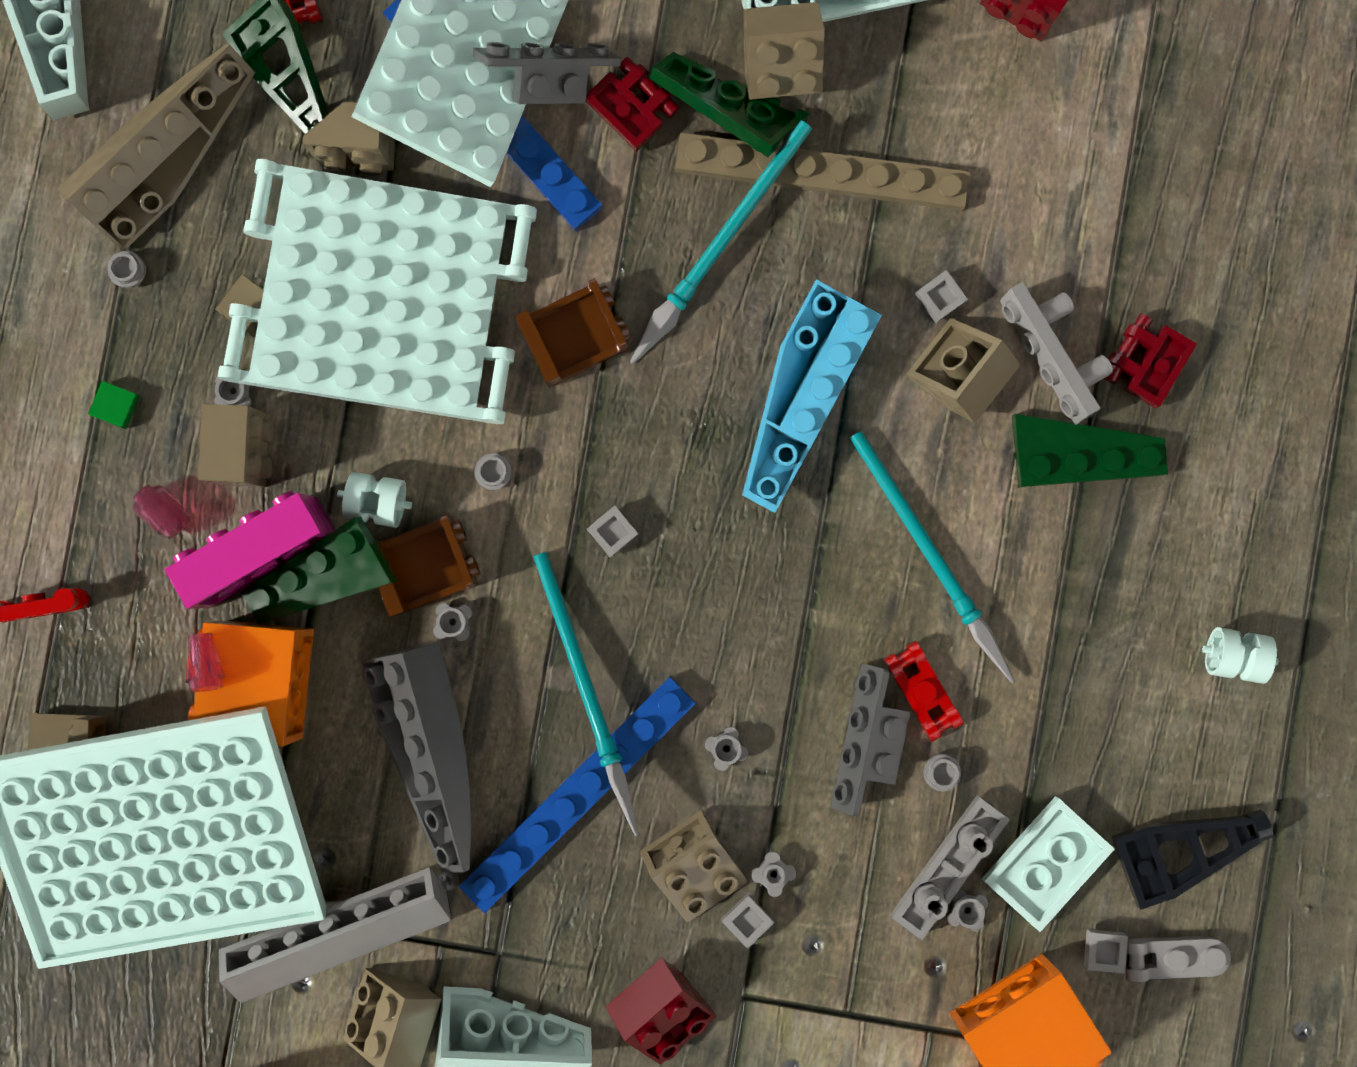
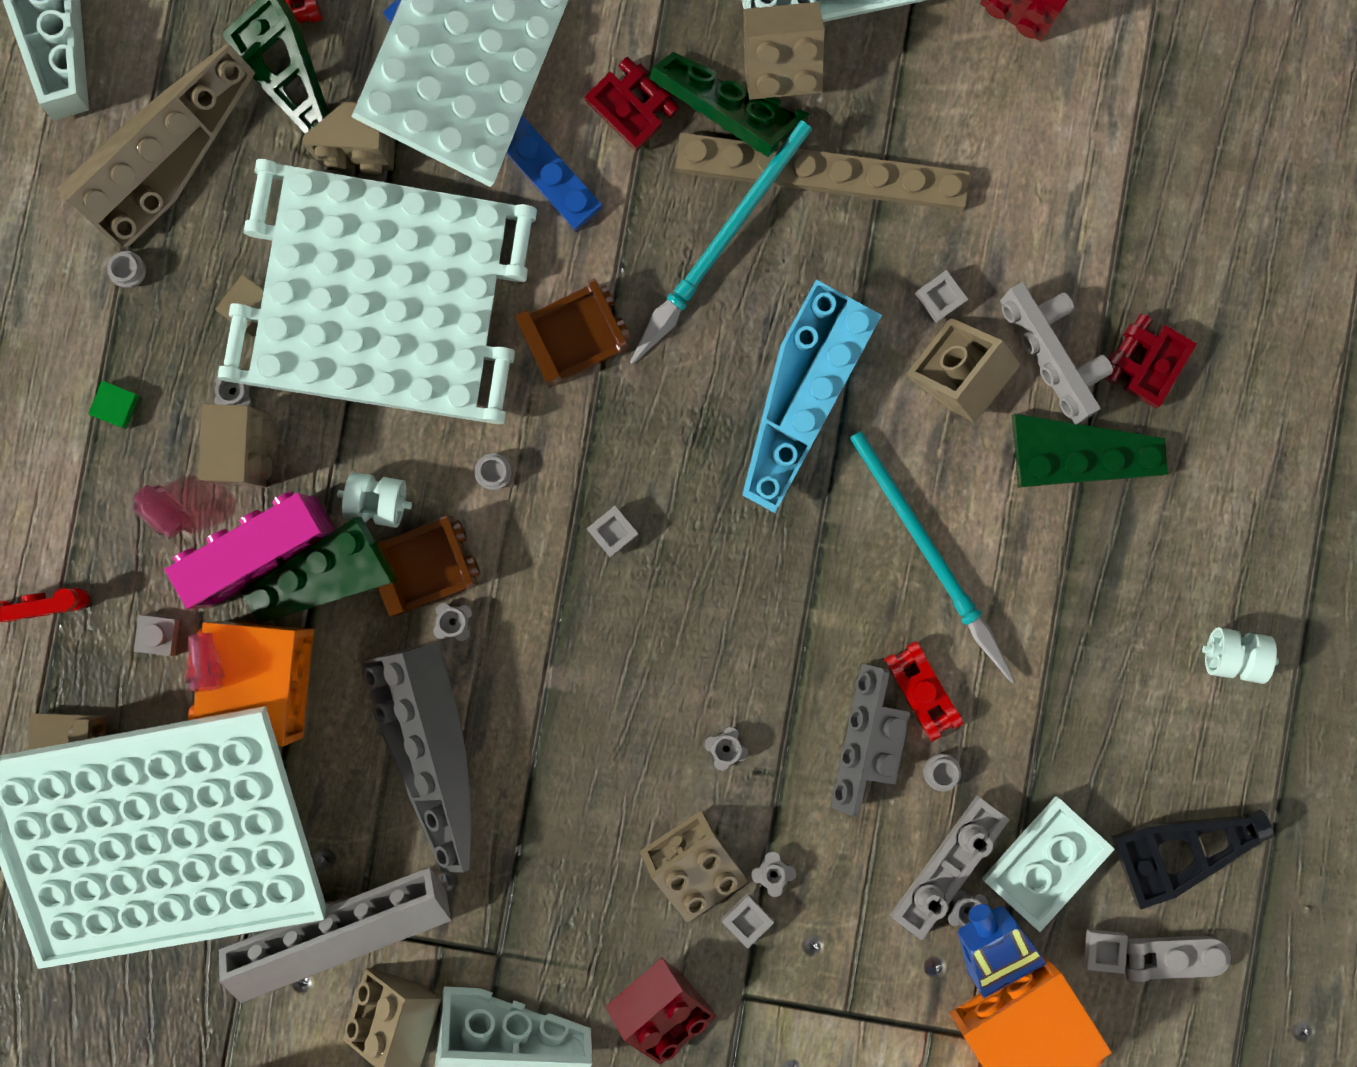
(156, 635): none -> light grey plate
(548, 74): dark grey bracket -> none
(574, 797): blue plate -> none
(604, 742): teal piece -> none
(996, 949): none -> blue torso

